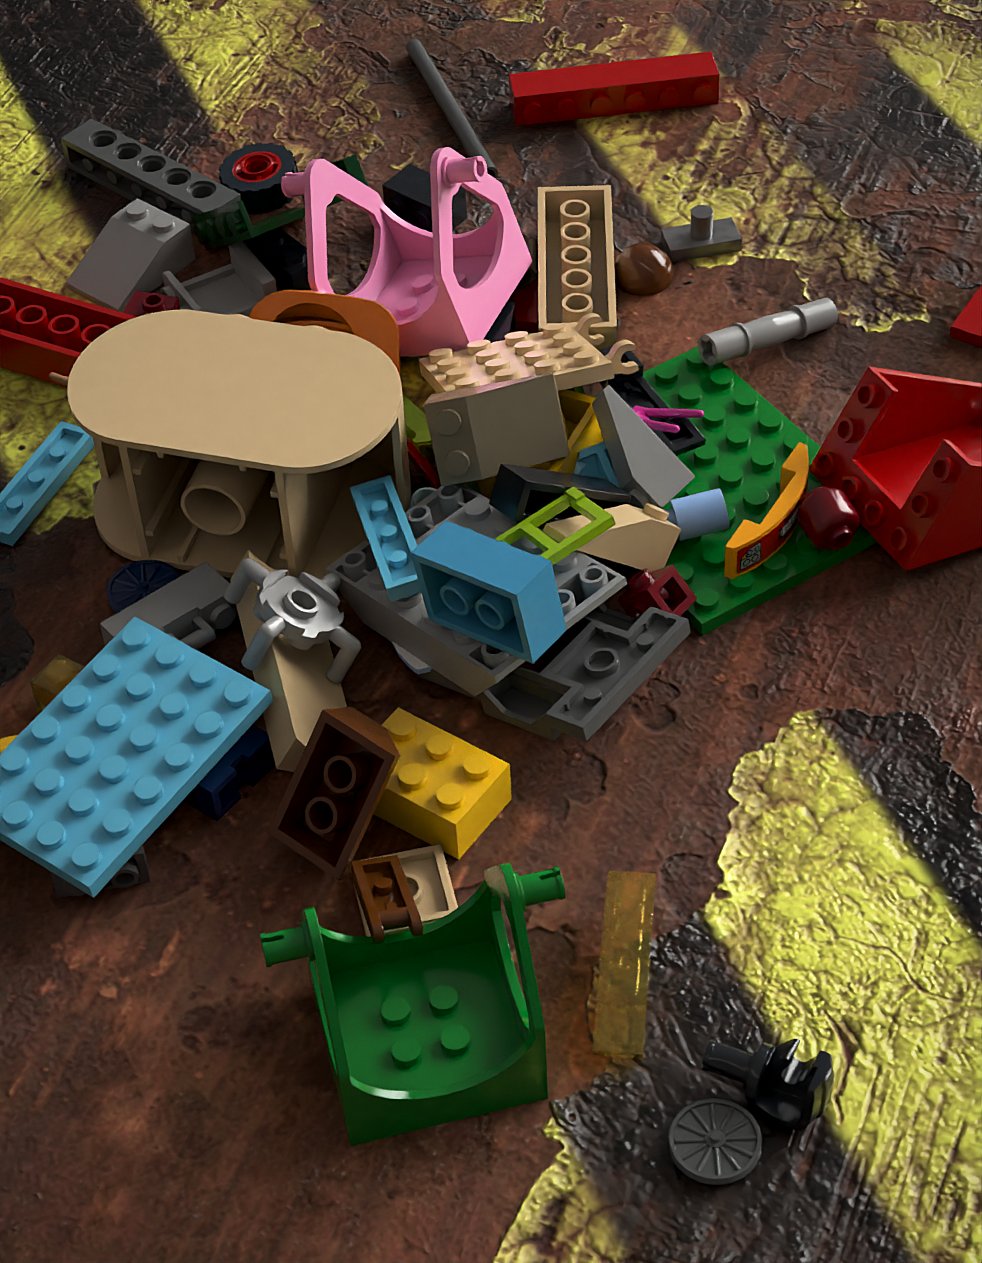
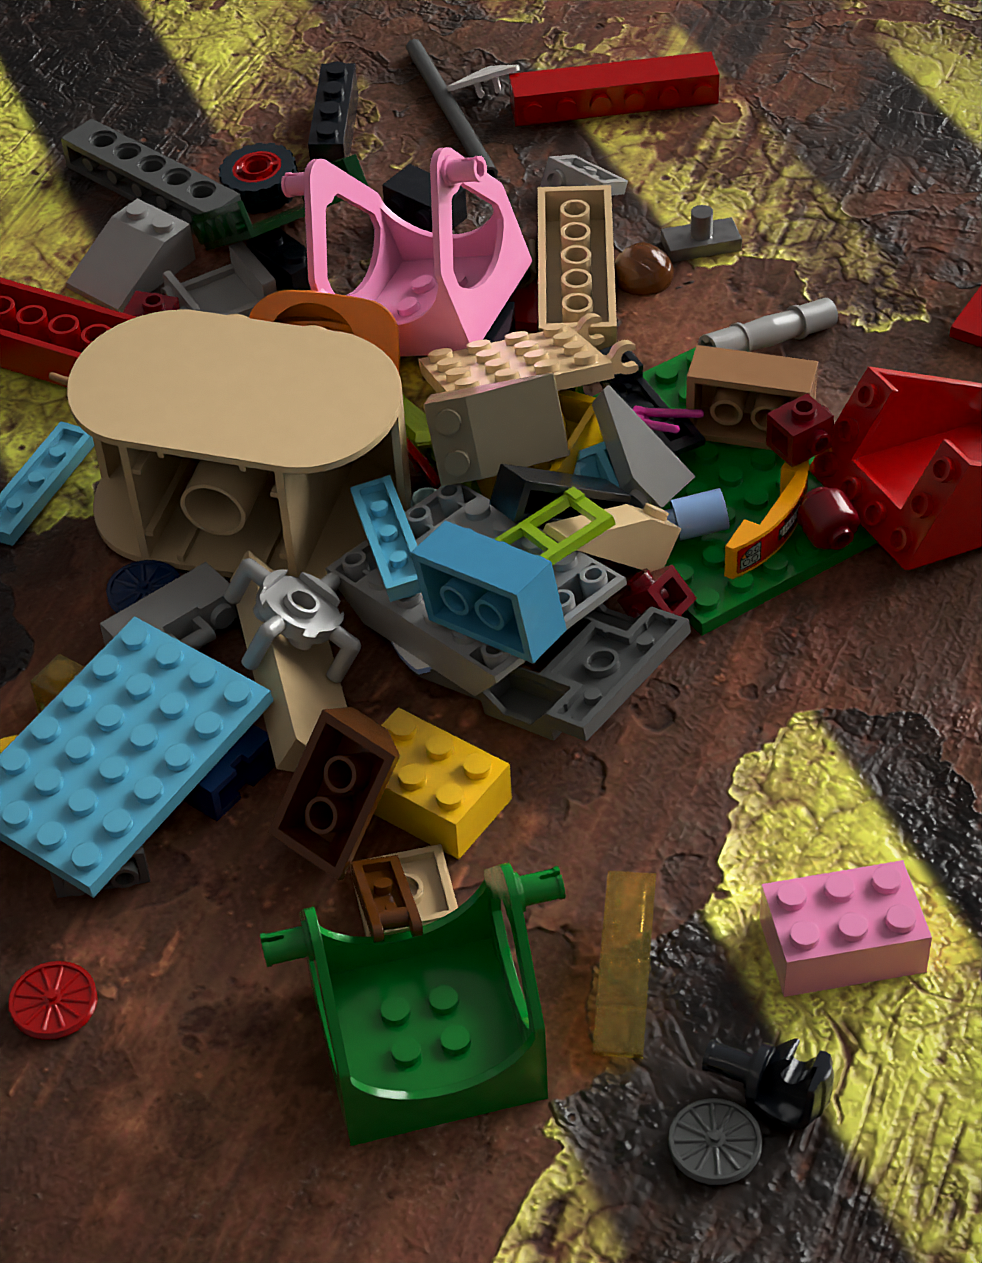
(52, 1000): none -> red wheel
(334, 112): none -> black brick
(484, 74): none -> white piece
(575, 171): none -> light grey bracket
(740, 389): none -> medium nougat brick
(799, 430): none -> dark red brick
(844, 928): none -> bright pink brick

